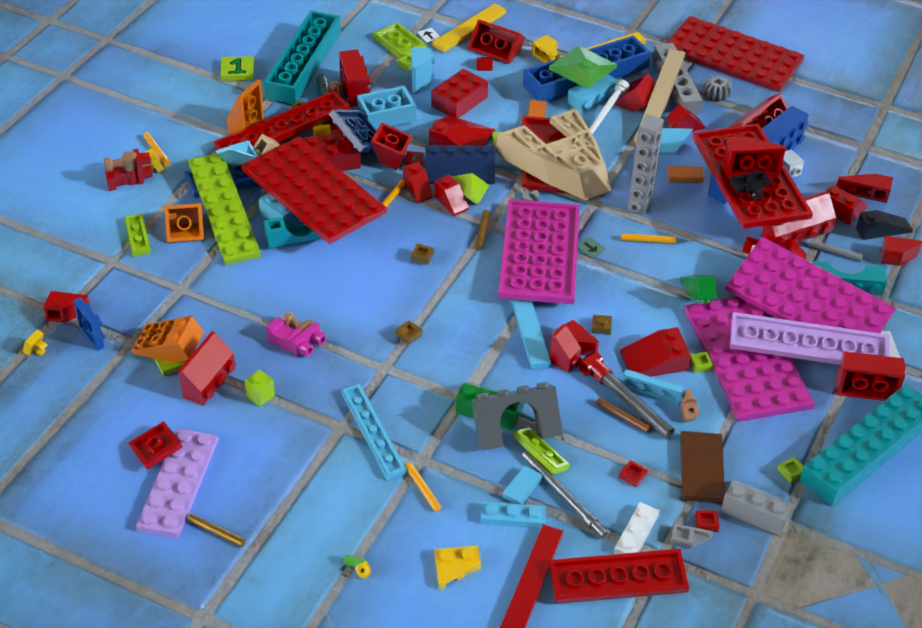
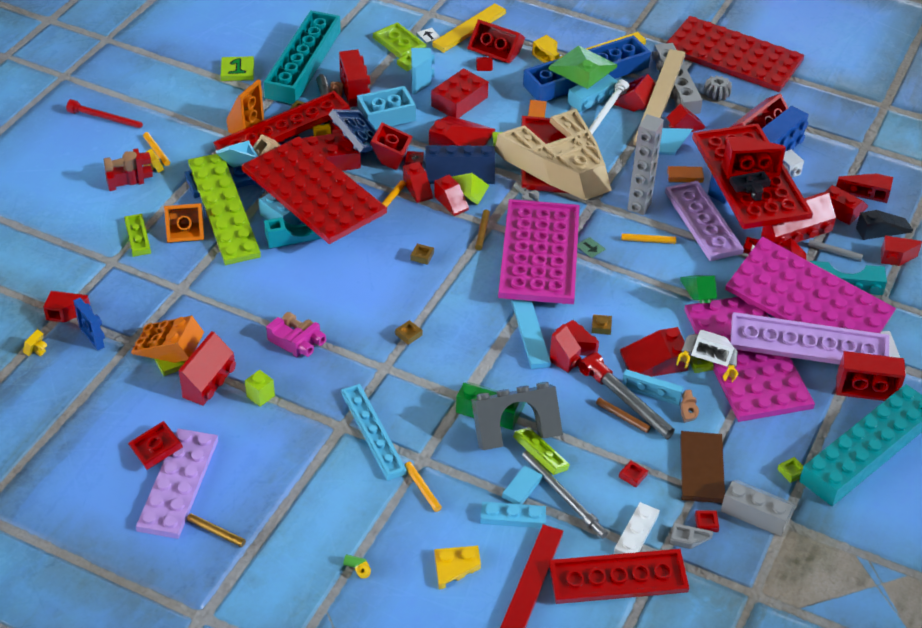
(75, 107): none -> red piece
(704, 221): none -> lavender plate
(710, 348): none -> white torso

